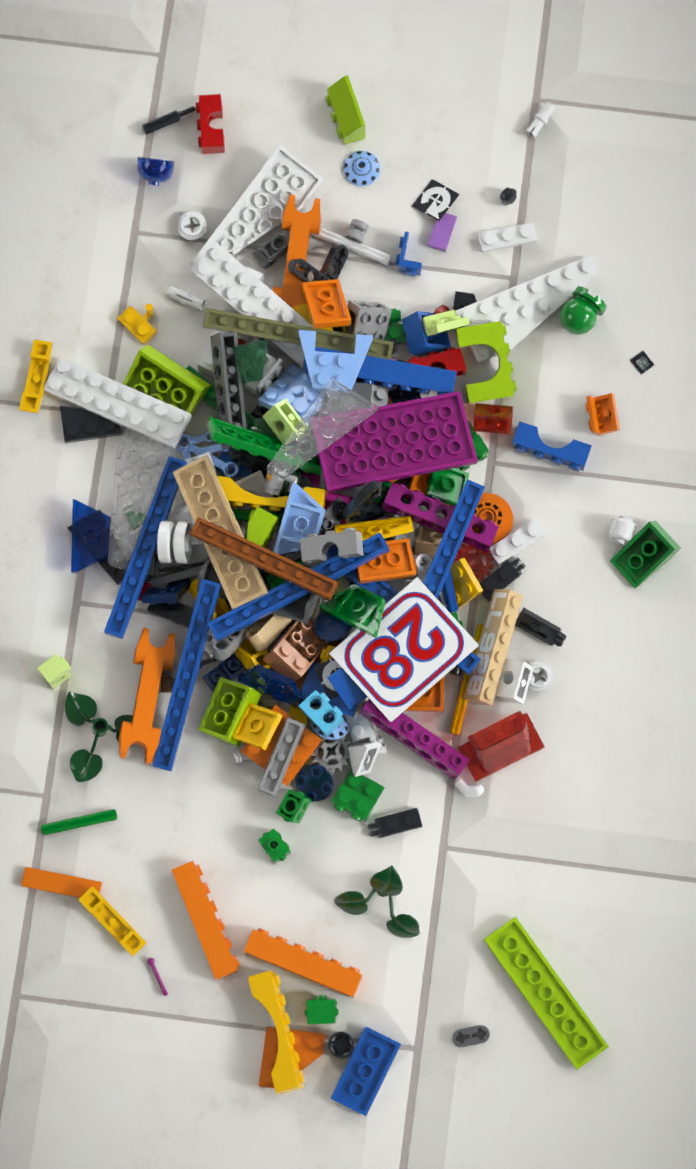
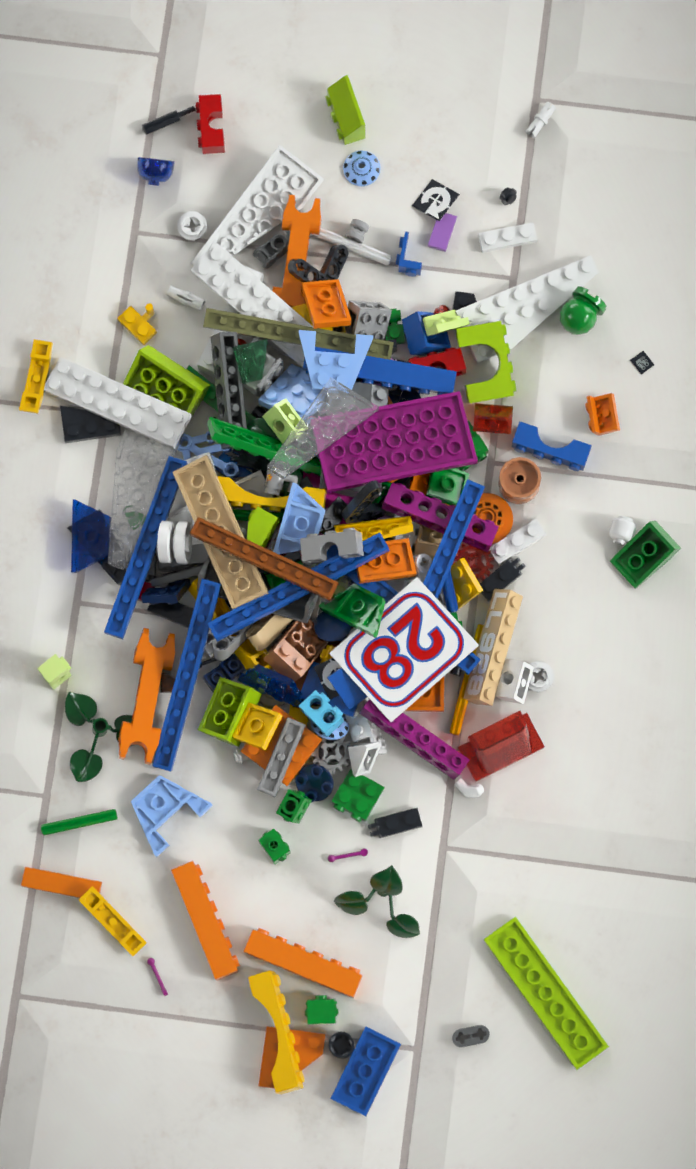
(160, 802): none -> light blue wing
(331, 858): none -> magenta hinge
(517, 470): none -> nougat wheel
(540, 628): black hinge -> none

